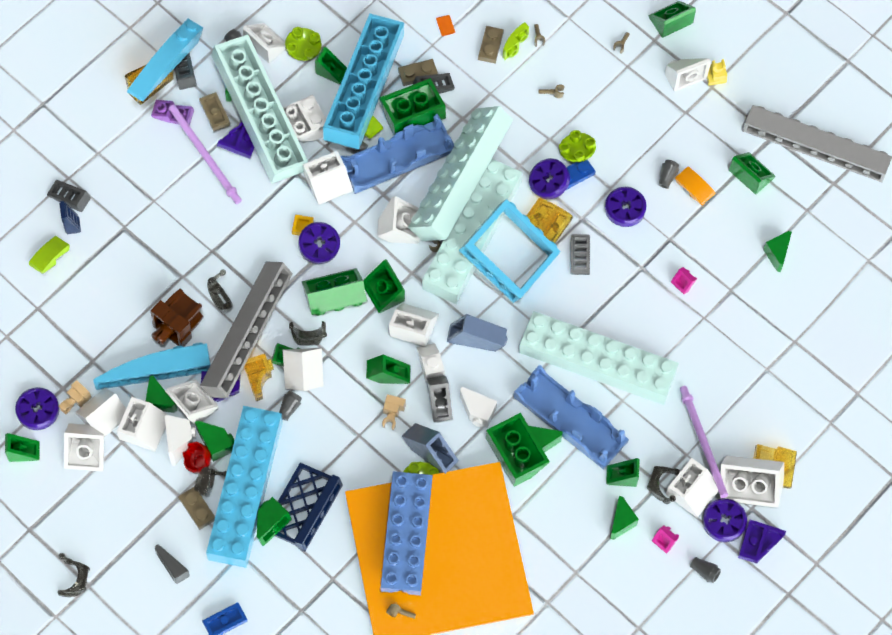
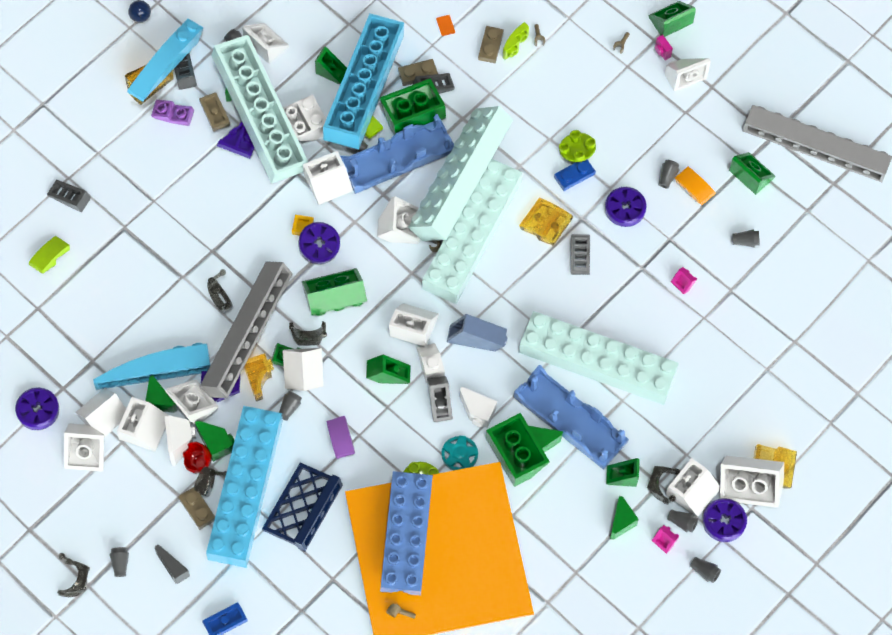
(21, 448): green slope -> none
(69, 218): dark blue slope -> none
(77, 394): tan piece -> none
(119, 560): none -> dark grey cone
(139, 11): none -> dark blue piece
(175, 319): reddish brown piece -> none
(231, 191): lavender bar -> none
(271, 520): green slope -> none
(303, 44): lime dish -> none
(340, 437): none -> medium lavender slope
(384, 287): green slope -> none
(391, 409): tan piece -> none
(430, 446): sand blue slope -> none
(459, 452): none -> teal wheel
(490, 270): medium azure window -> none
(555, 92): dark tan hand -> none
(555, 186): dark purple wheel -> none
(663, 47): none -> dark pink plate
(683, 520): none -> dark grey cone
(687, 399): lavender bar -> none
(717, 73): light yellow piece -> none
(747, 238): none -> dark grey cone
(759, 540): dark purple wing -> none
(777, 249): green slope -> none

